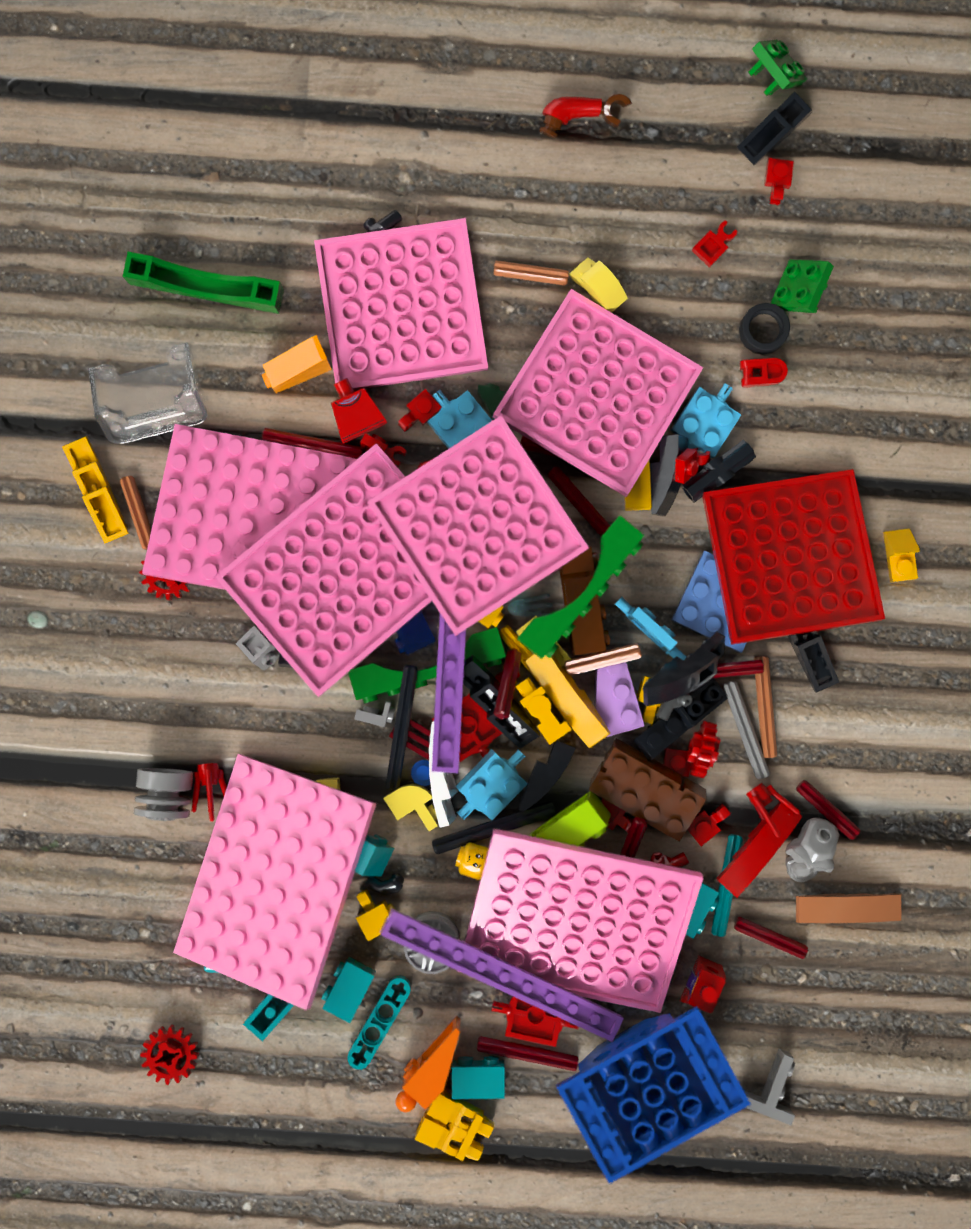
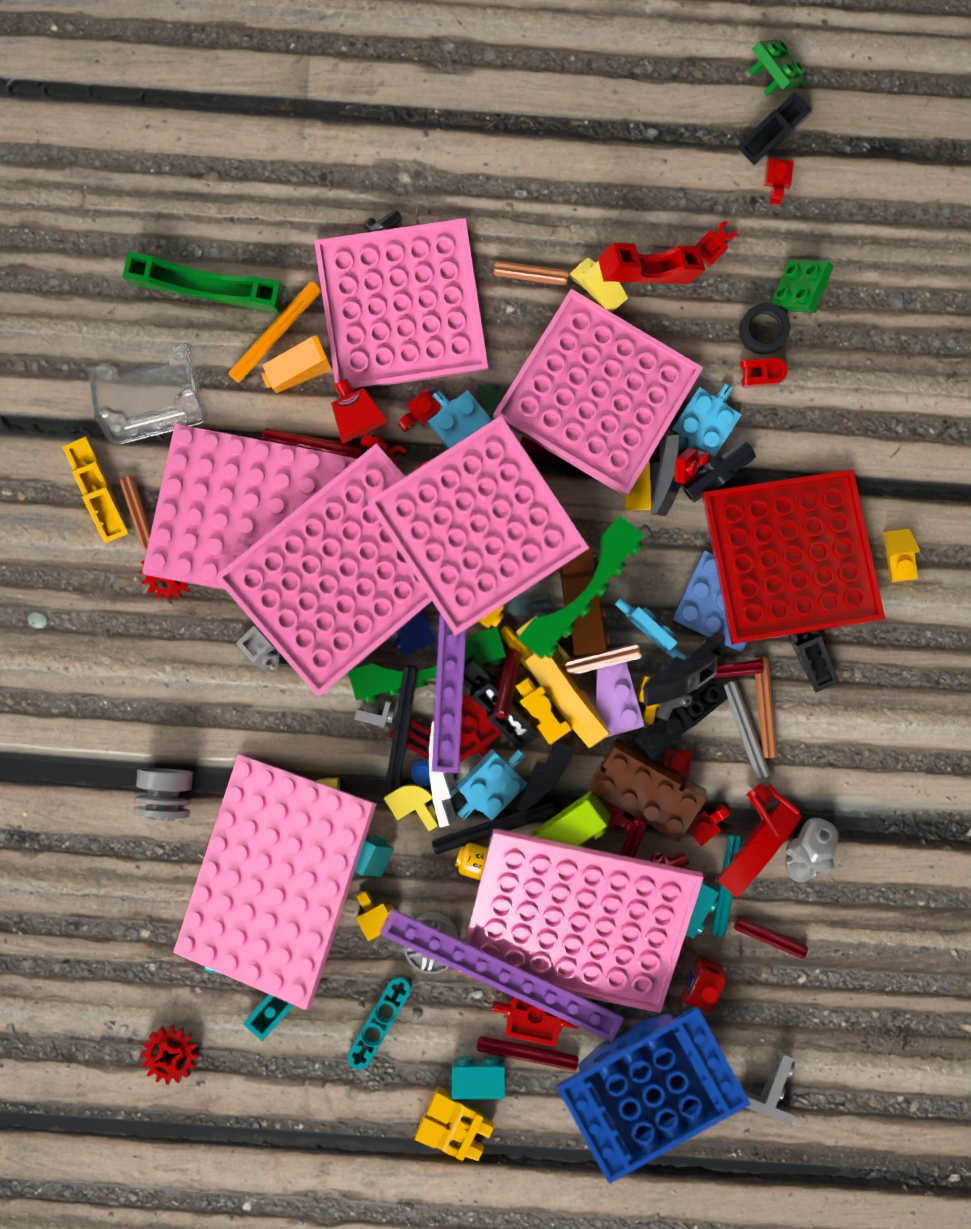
(208, 775): red plant -> none
(275, 331): none -> light orange axle
(348, 990): teal brick -> none
(385, 887): black arm -> none
(427, 1075): orange slope -> none
(564, 109): piece -> none
(578, 500): dark red axle -> none
(676, 266): none -> red arch
(703, 749): red gear -> none
(828, 809): dark red axle -> none
(848, 908): nougat slope -> none

